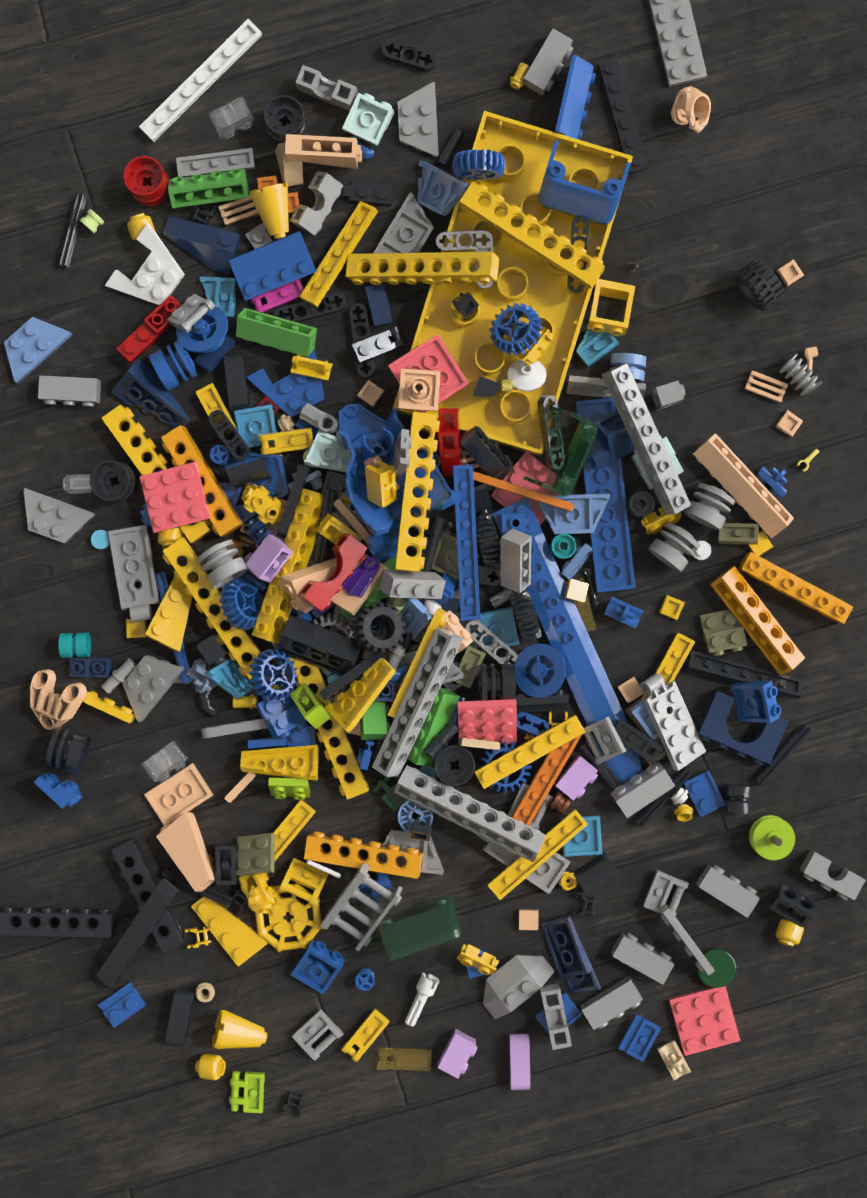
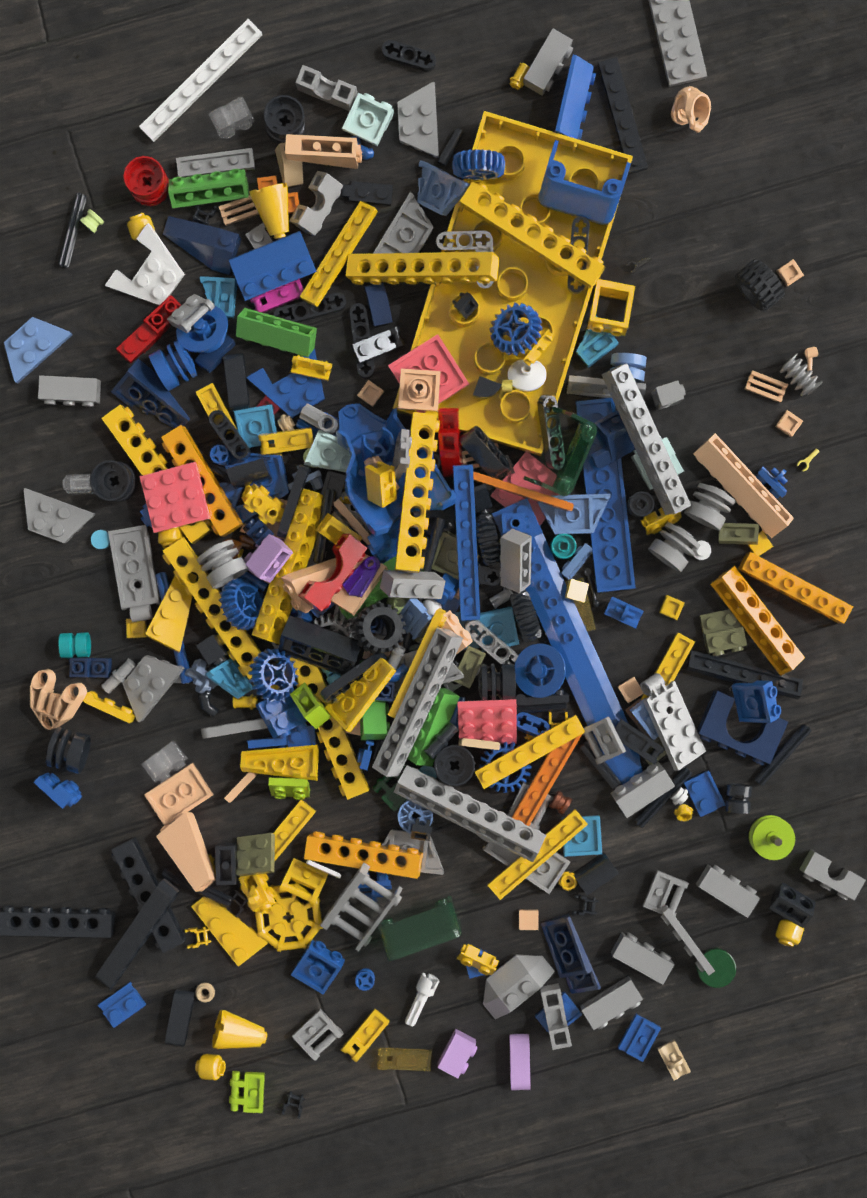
(576, 778): lavender brick -> none
(704, 1020): coral plate -> none

